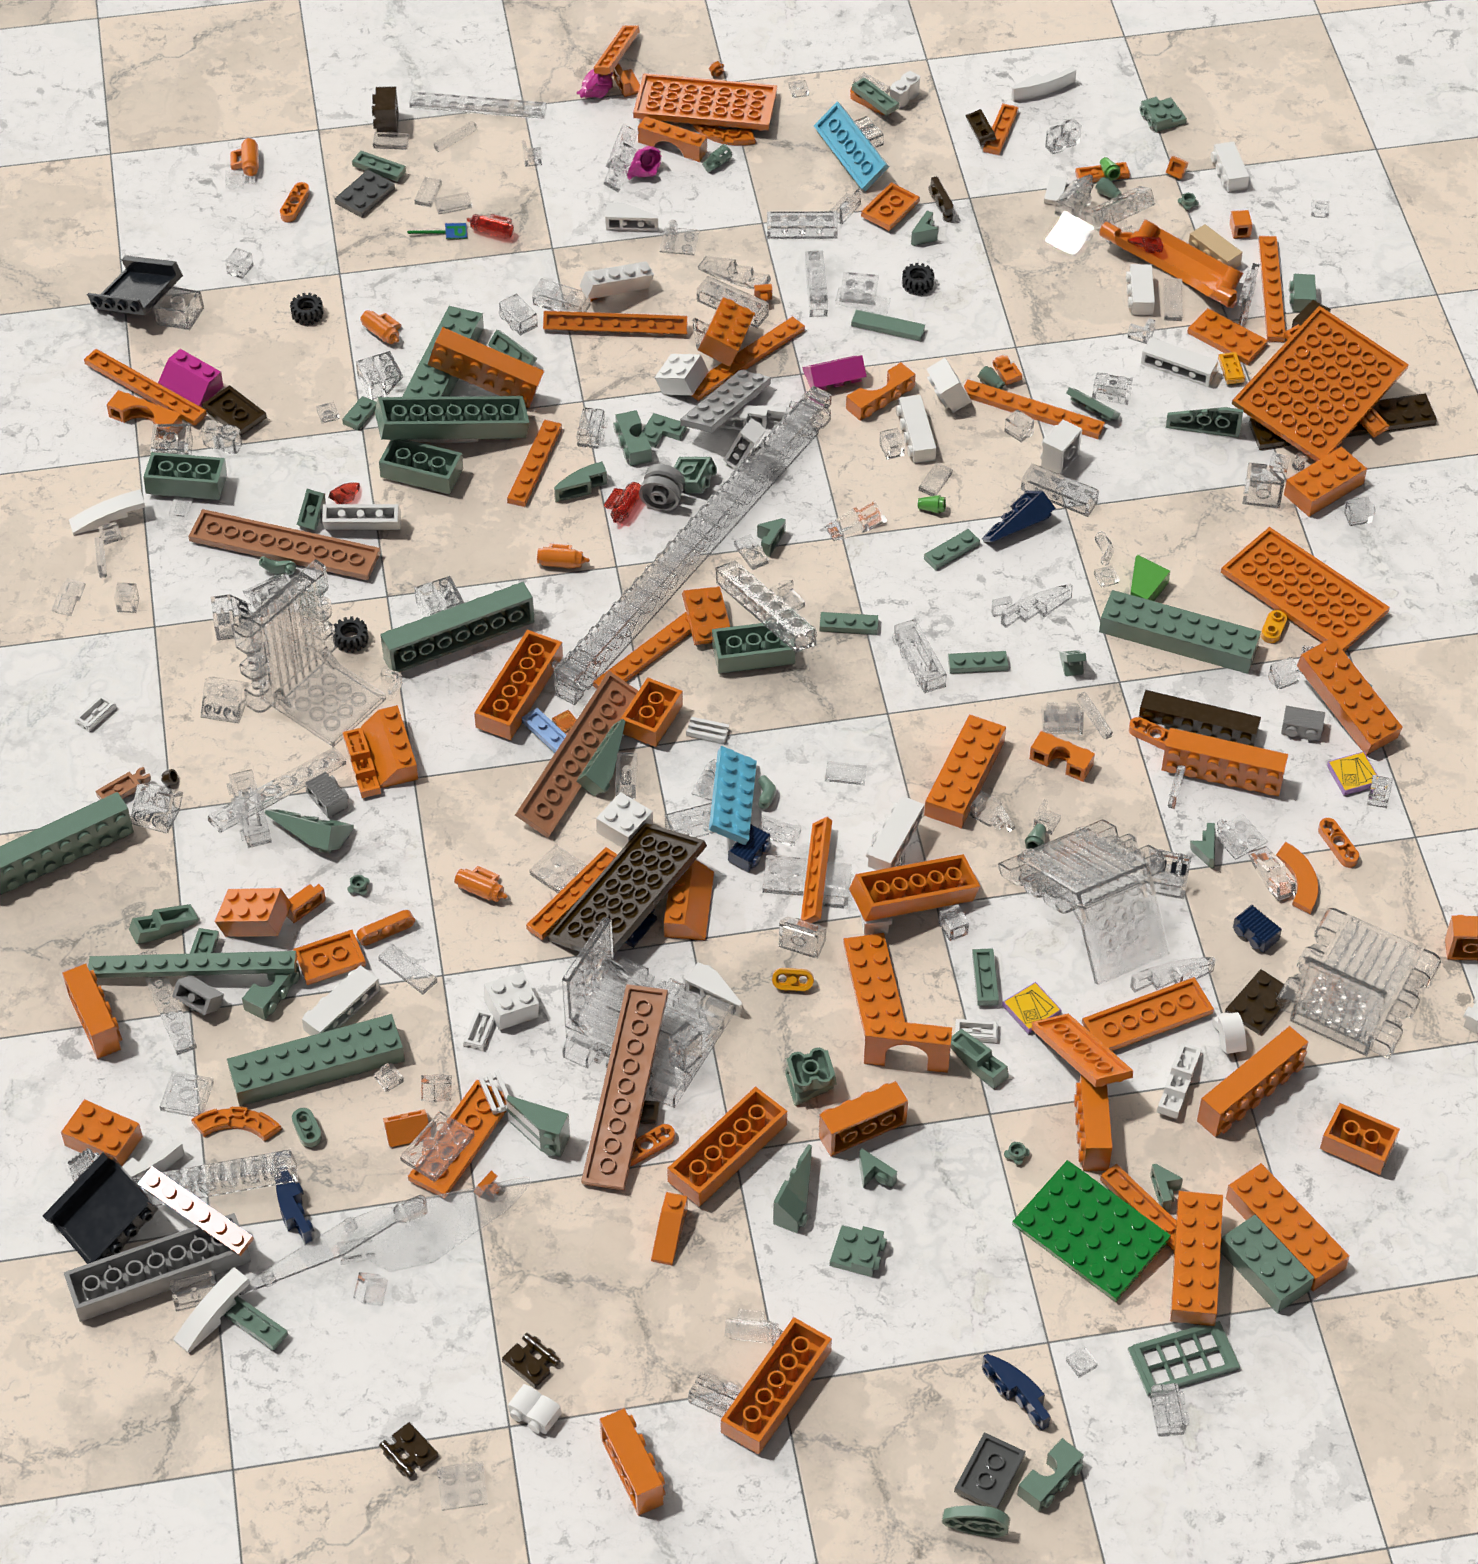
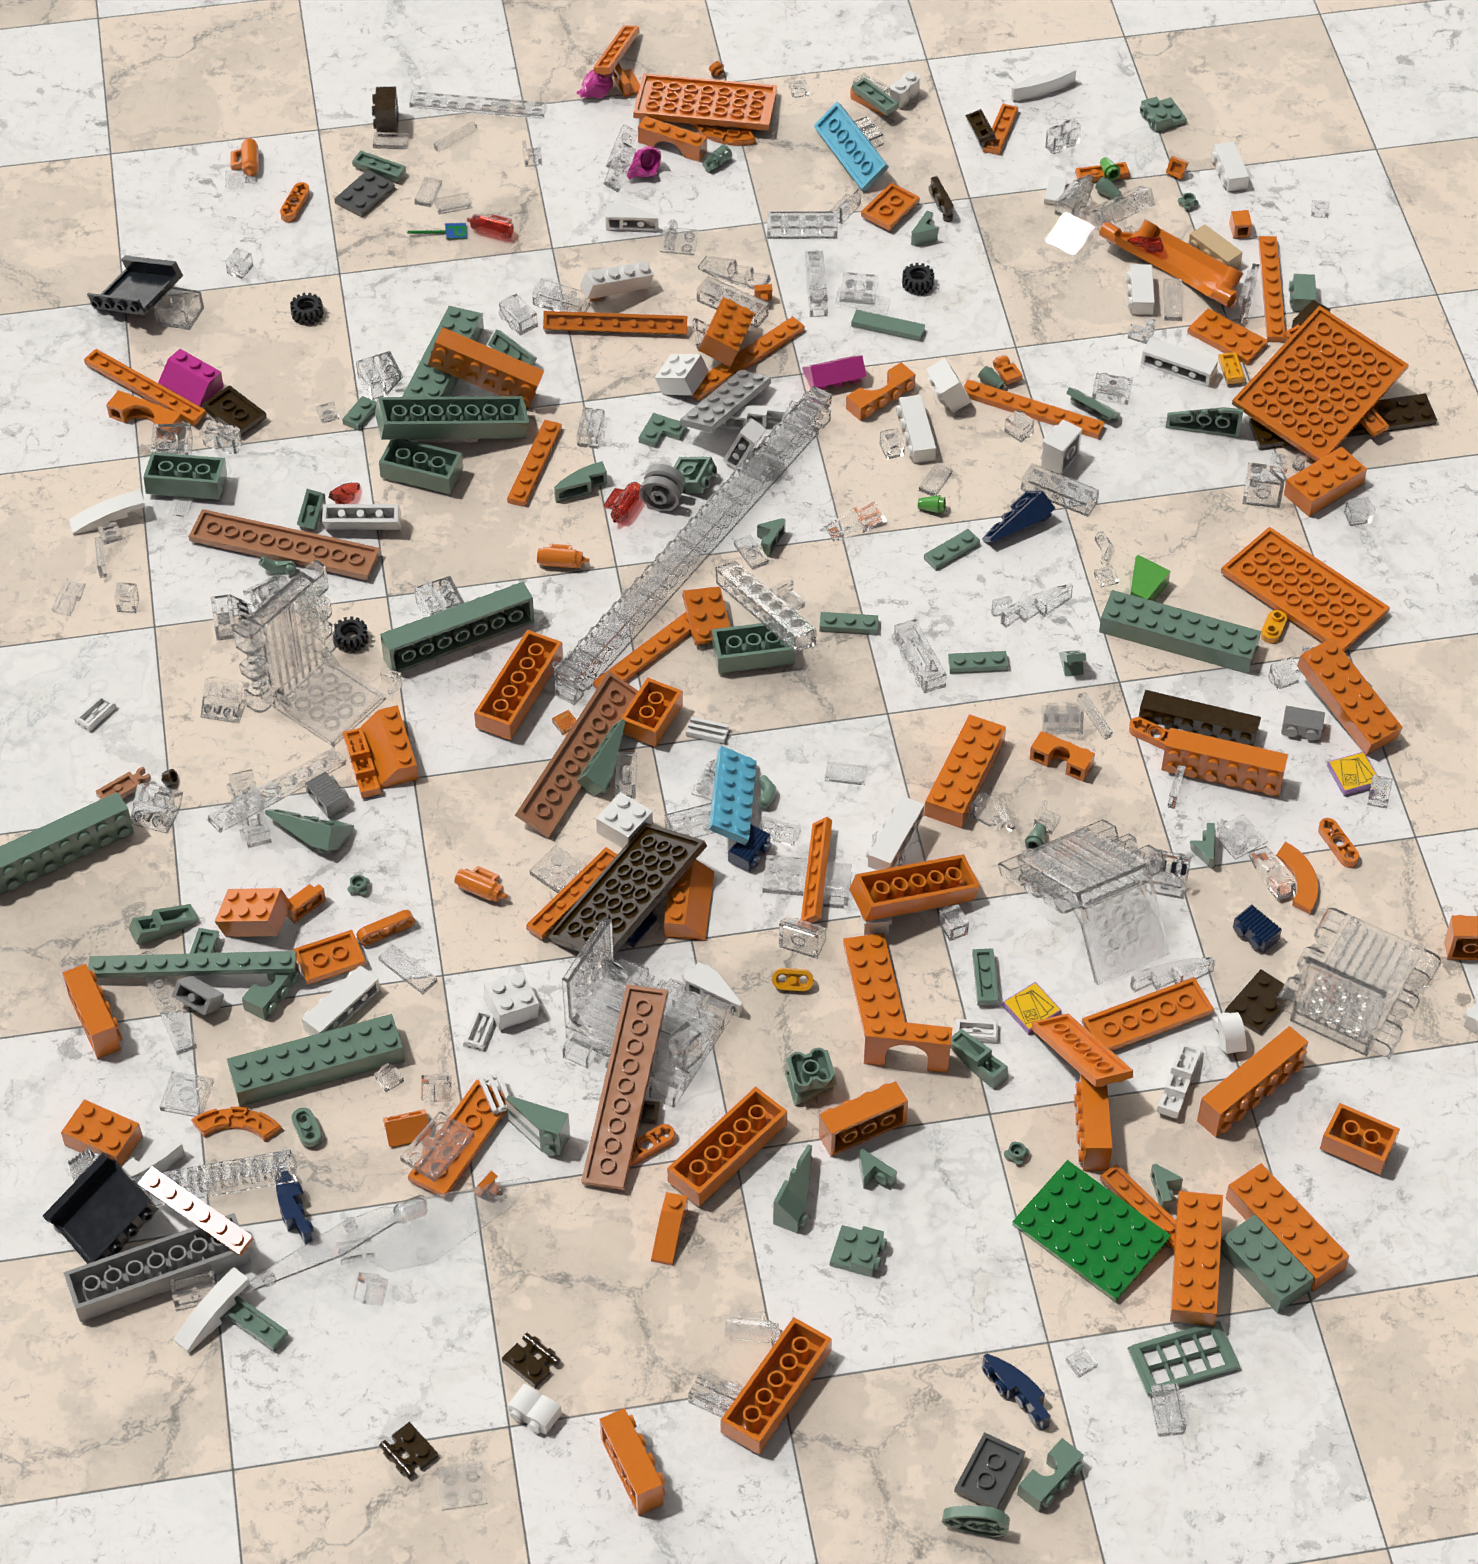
(381, 325): orange piece -> none
(544, 729): light blue plate -> none
(636, 448): sand green arch -> none

